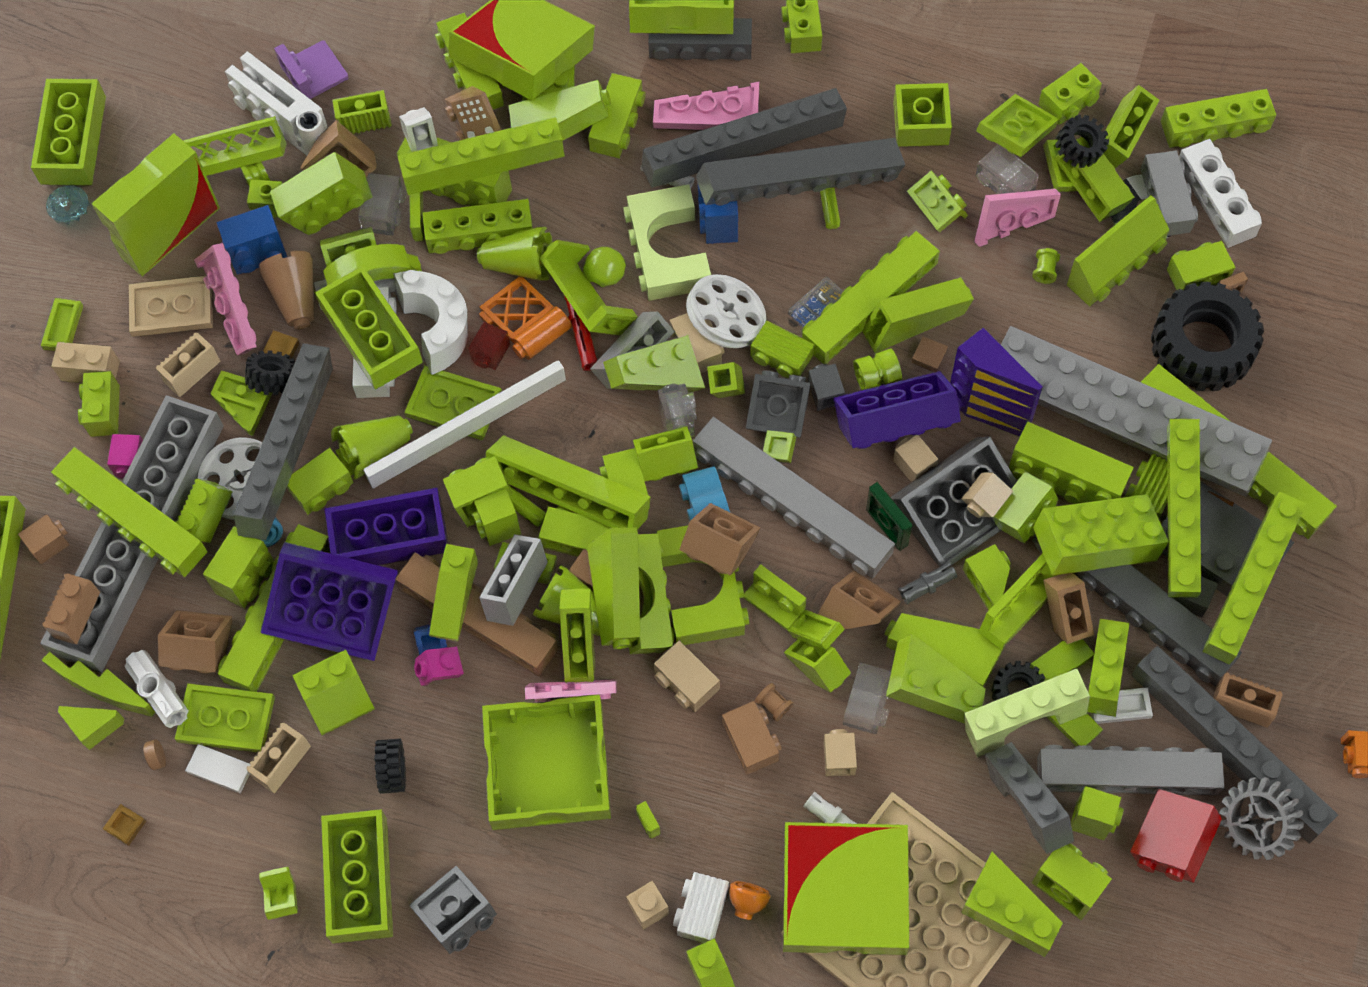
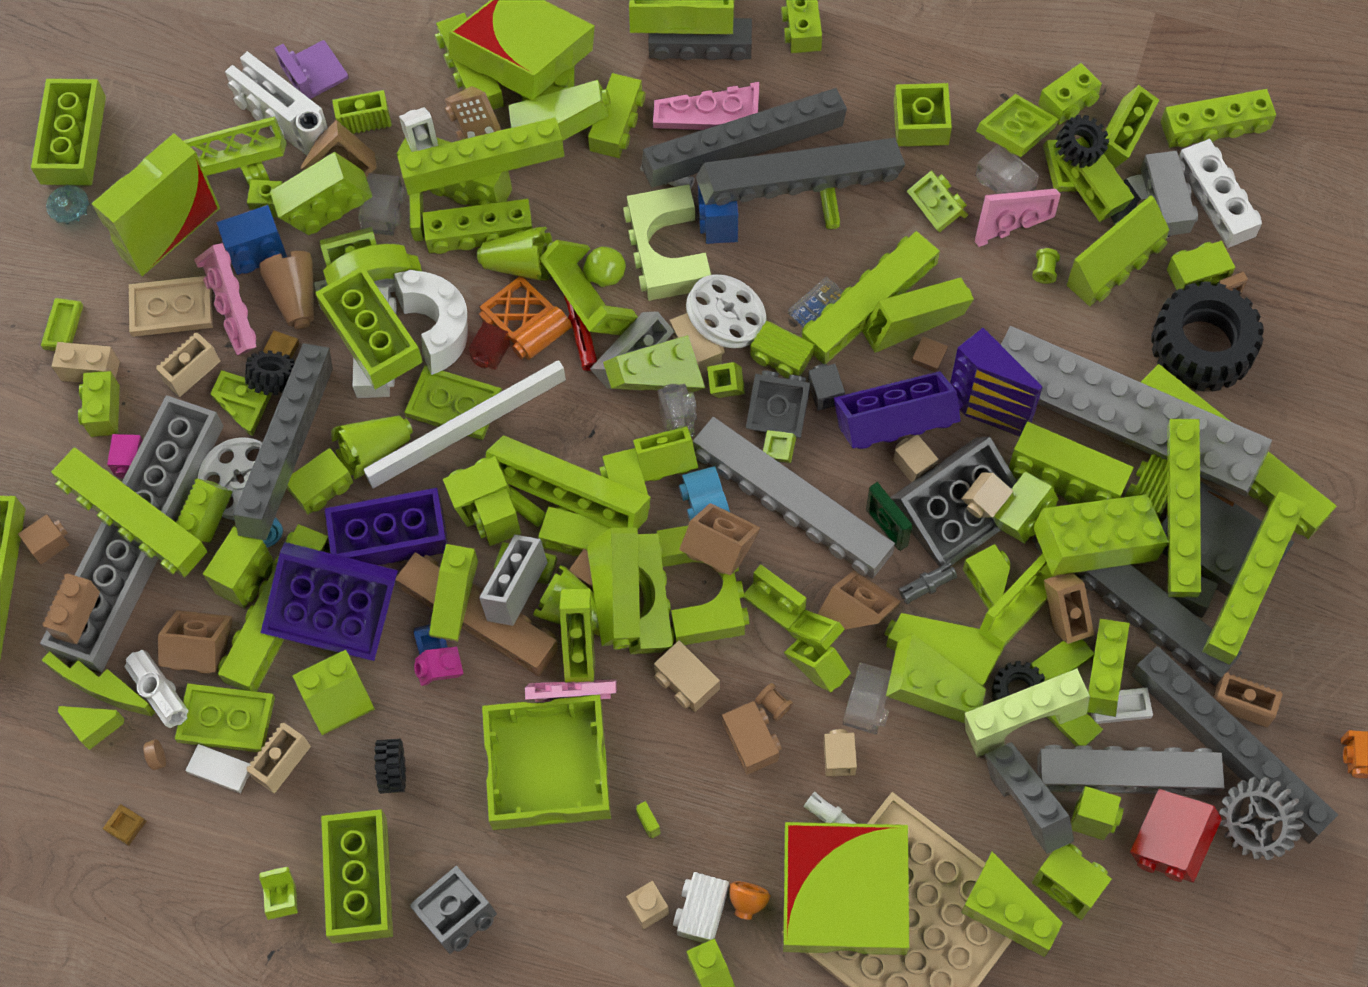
(878, 370): lime wheel -> none

